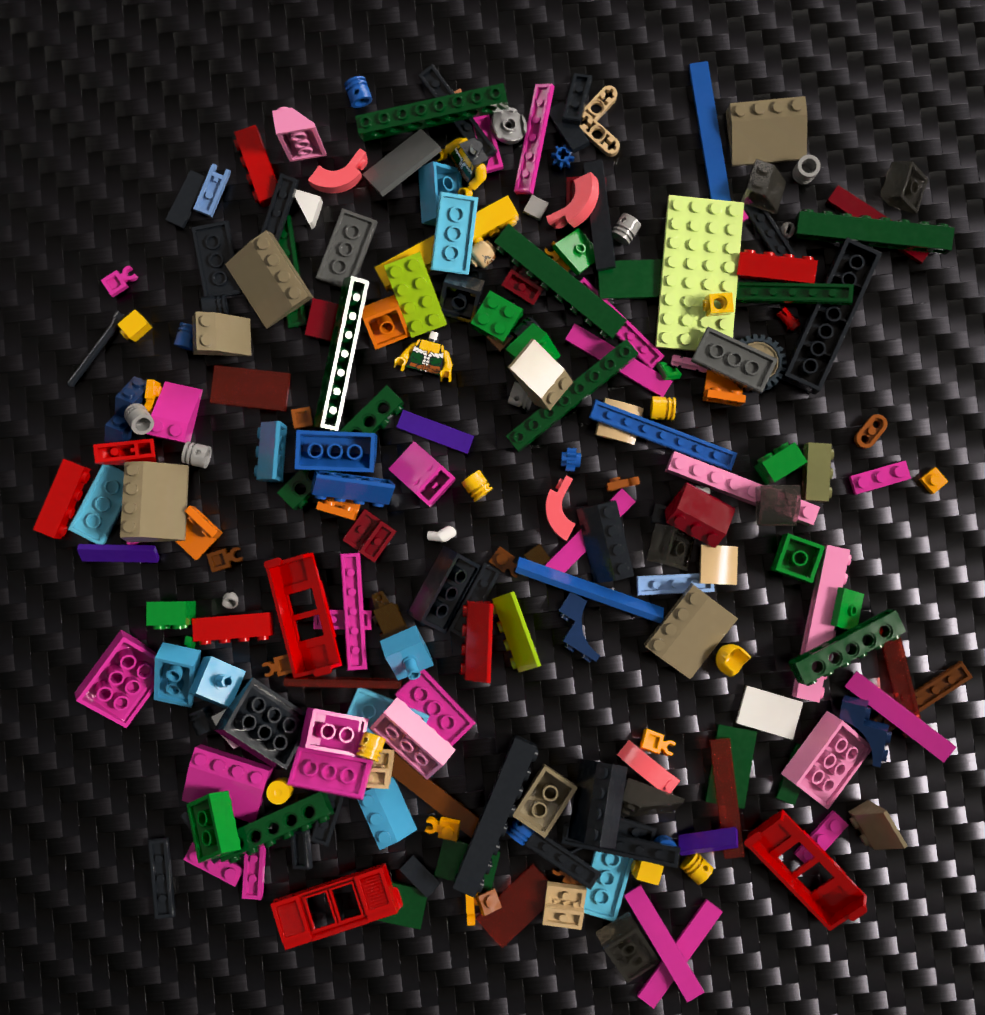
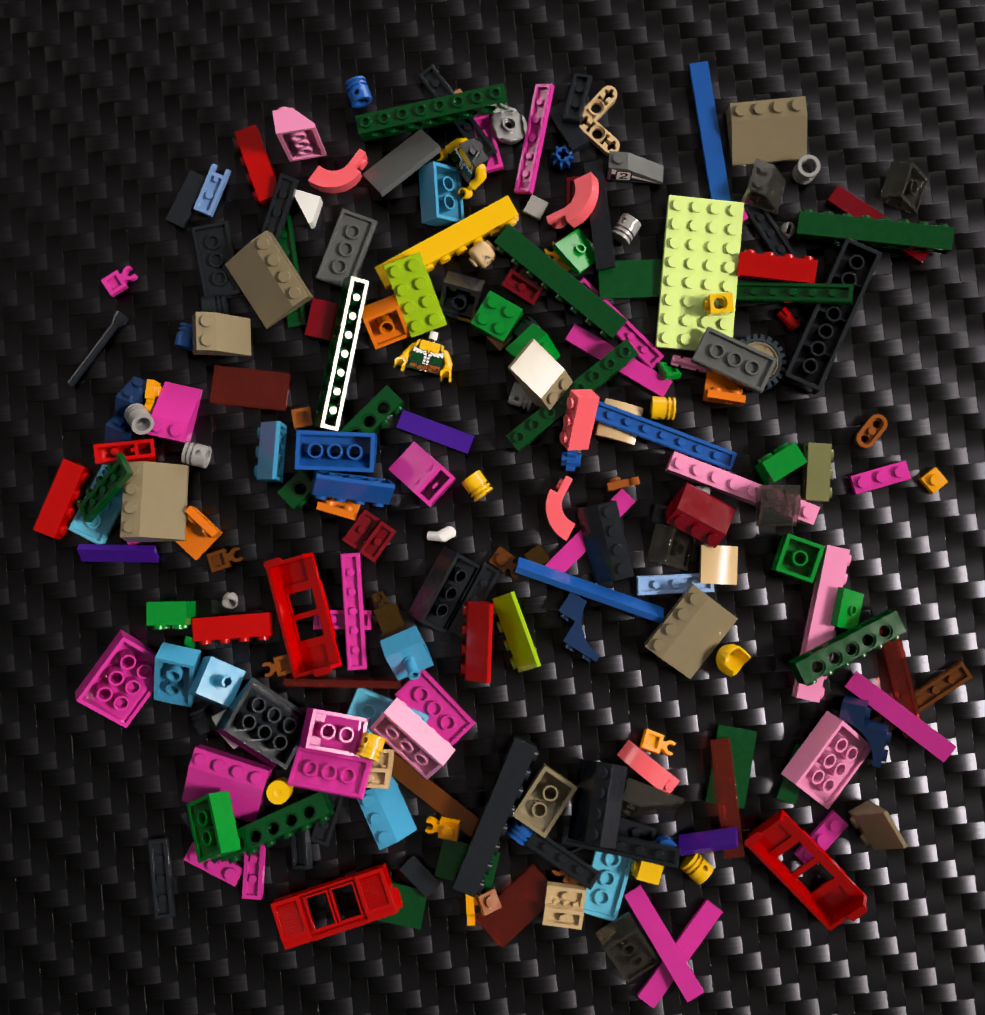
(105, 489): none -> dark green hinge
(134, 326): yellow brick -> none
(454, 233): medium azure tile -> none
(579, 419): none -> coral brick
(632, 168): none -> dark grey slope
(769, 712): white tile -> none

